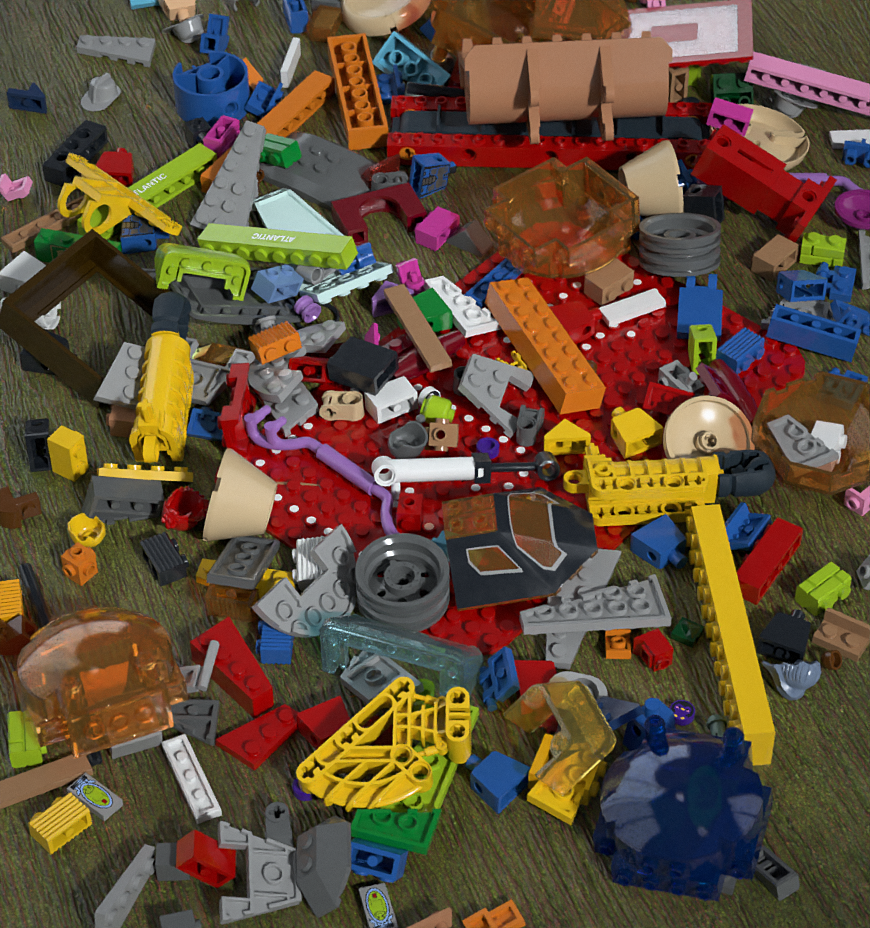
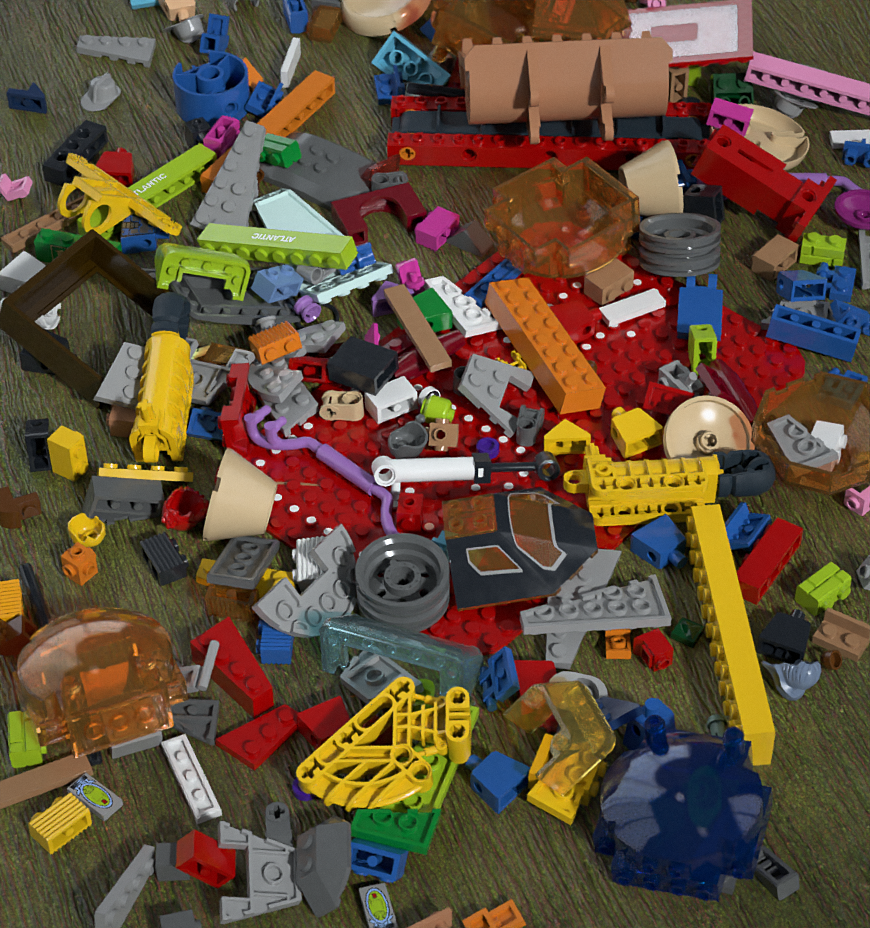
(357, 92): orange brick -> none
(430, 173): blue torso -> none
(683, 712): dark purple tile -> none
(741, 350): blue brick -> none

